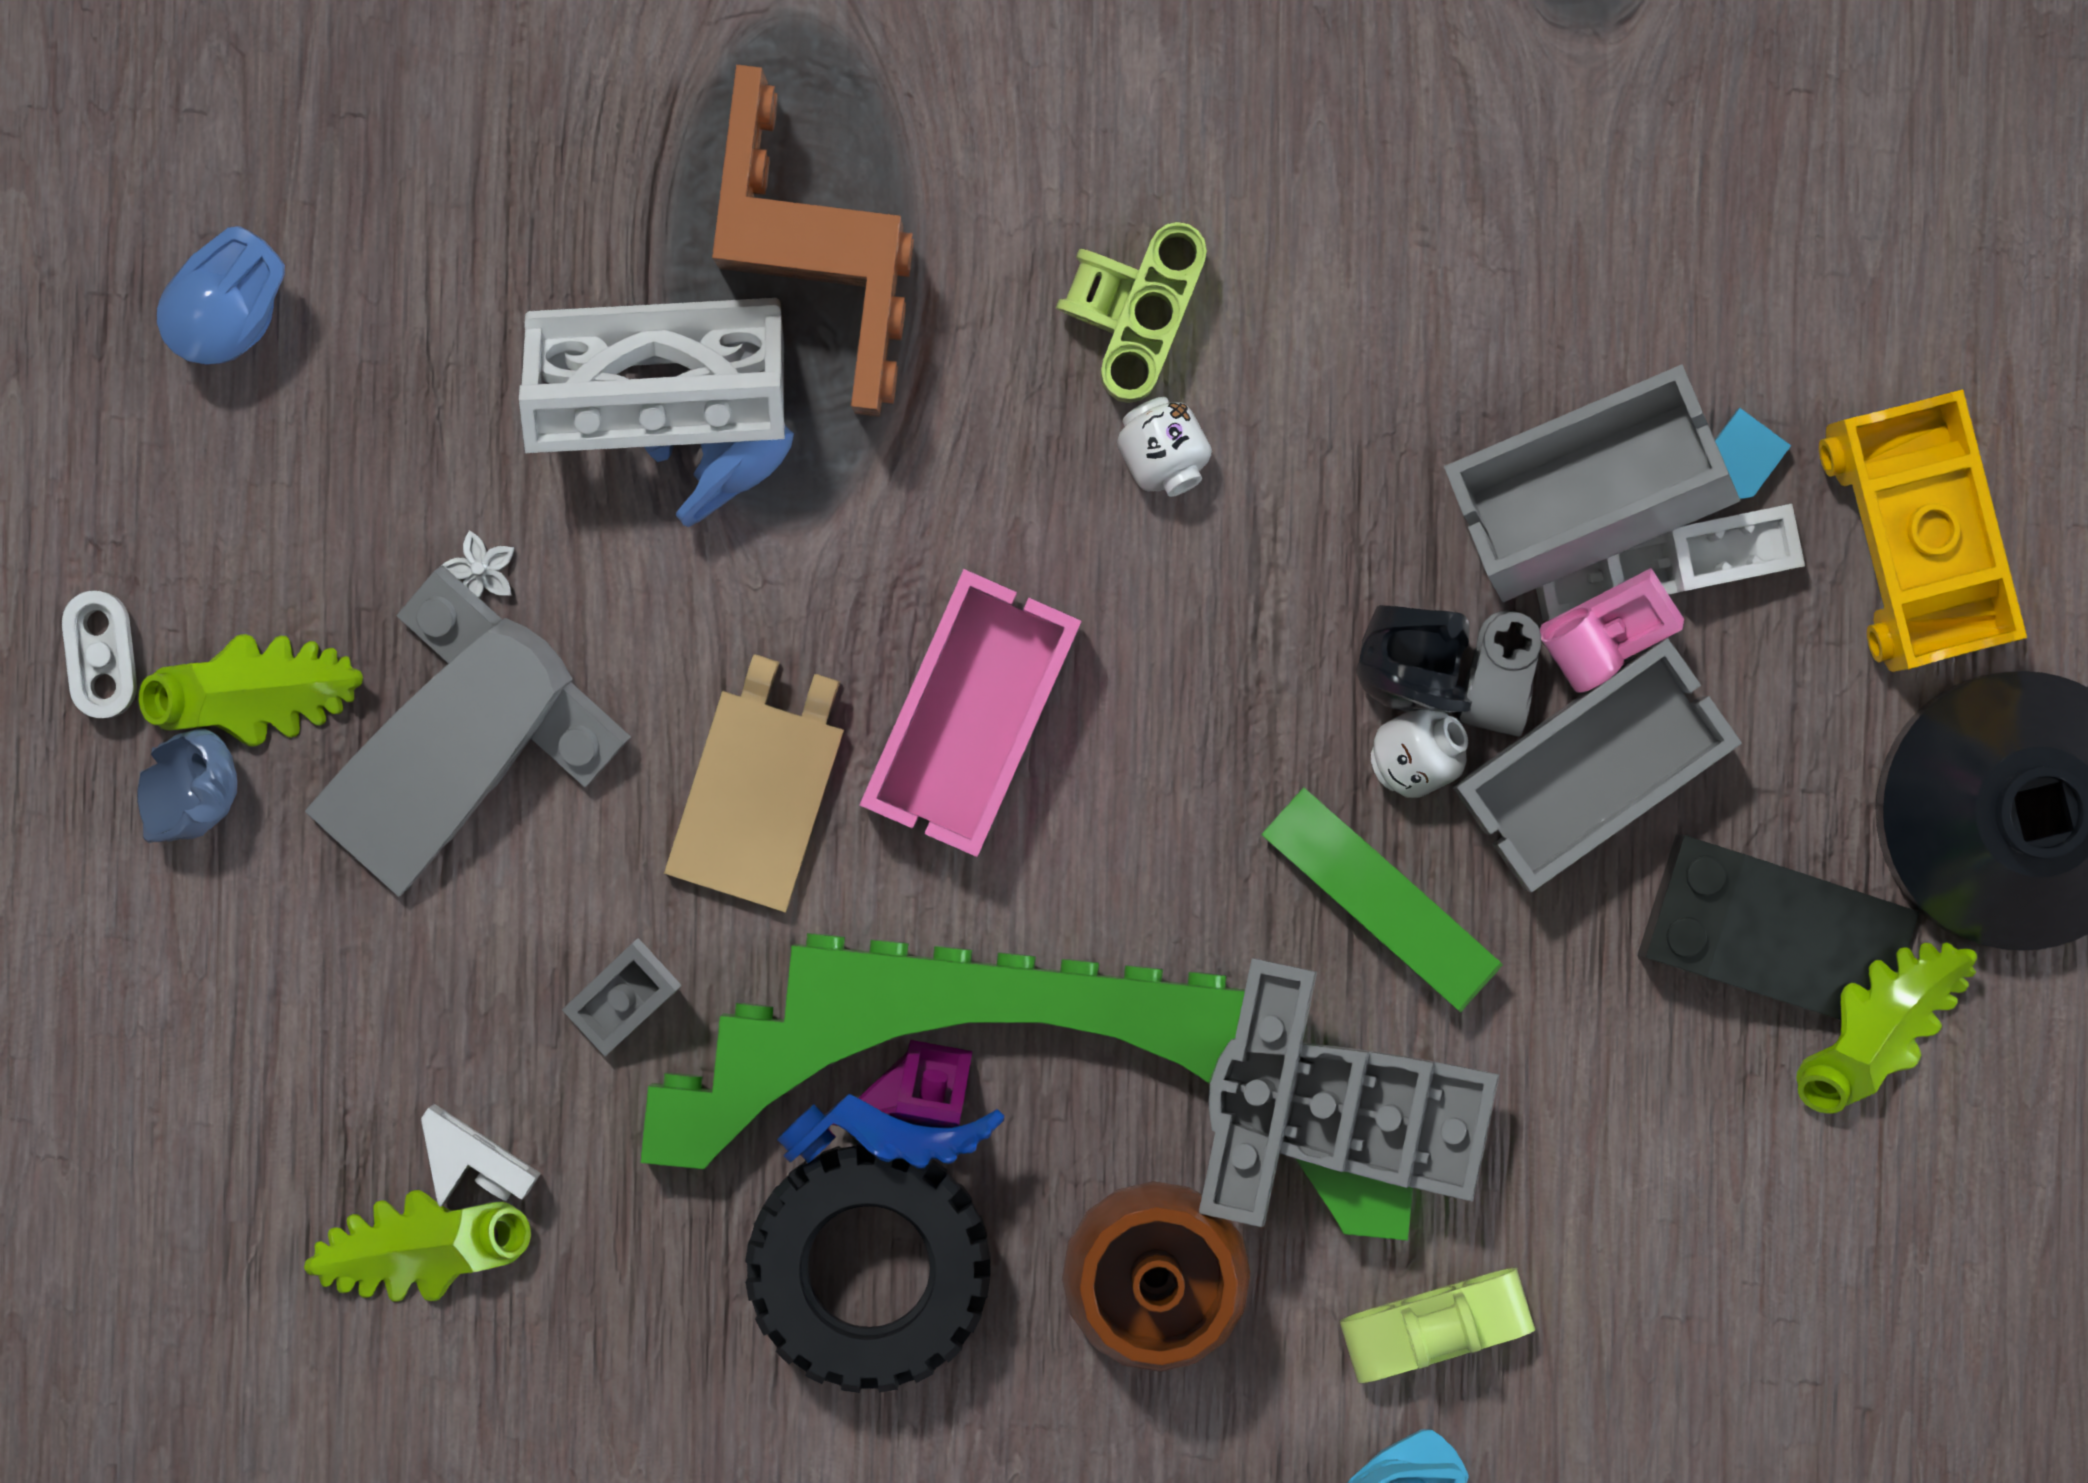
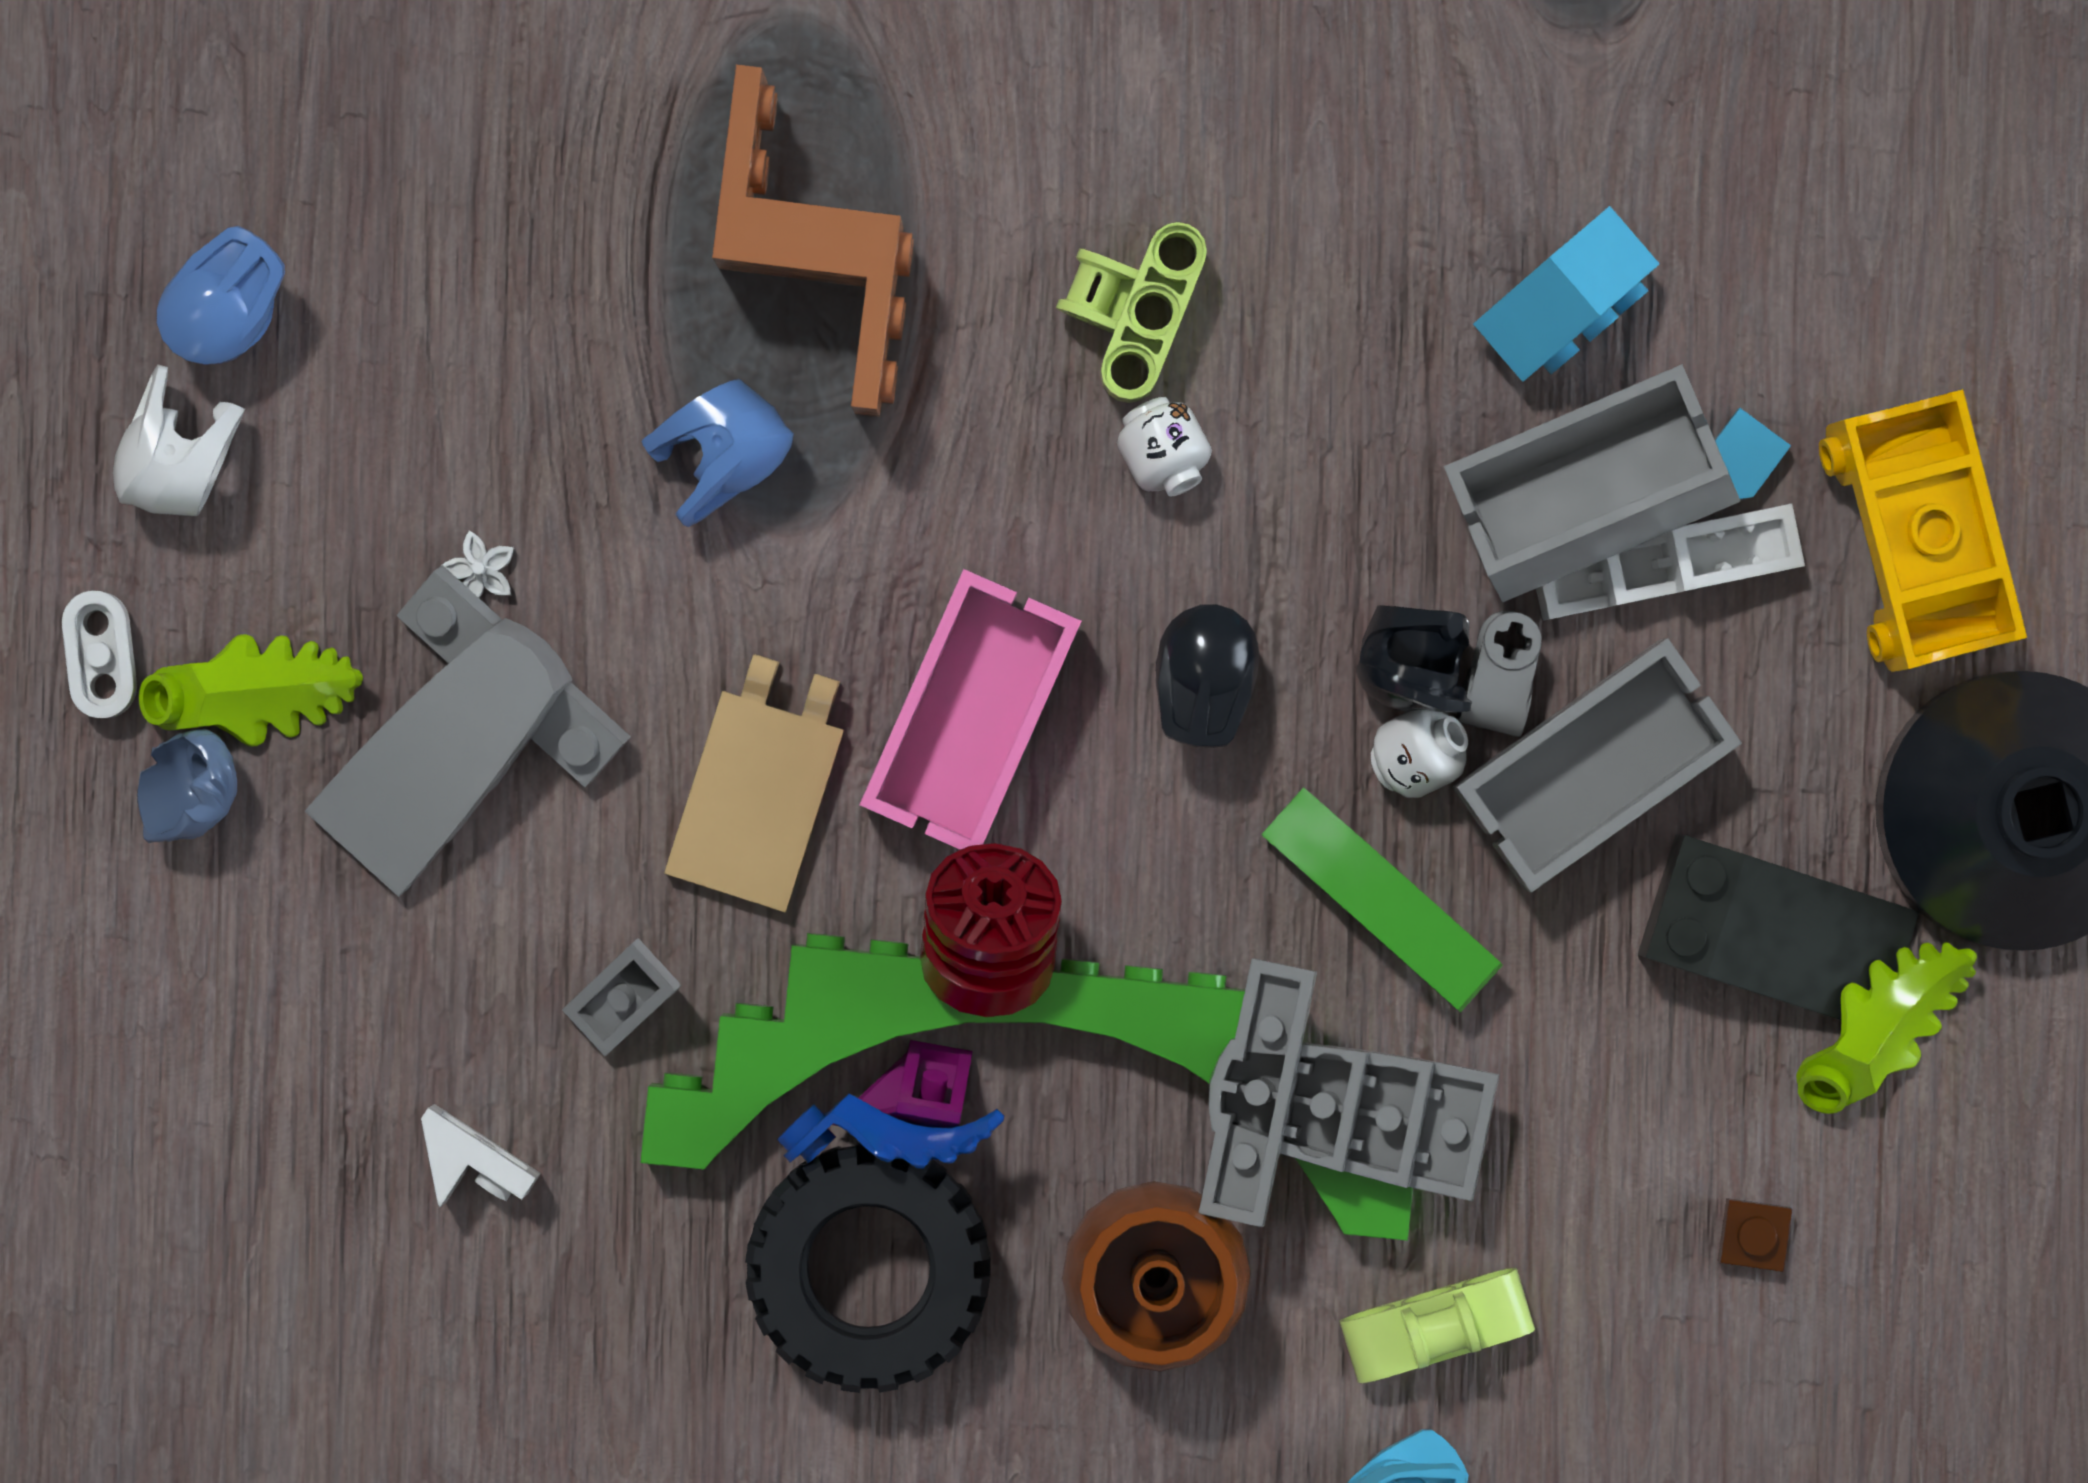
(162, 469): none -> white helmet
(419, 1246): lime plant -> none
(597, 409): white fence -> none
(990, 930): none -> dark red wheel
(1205, 675): none -> black helmet
(1569, 297): none -> medium azure brick
(1605, 630): bright pink plate -> none
(1754, 1234): none -> reddish brown plate

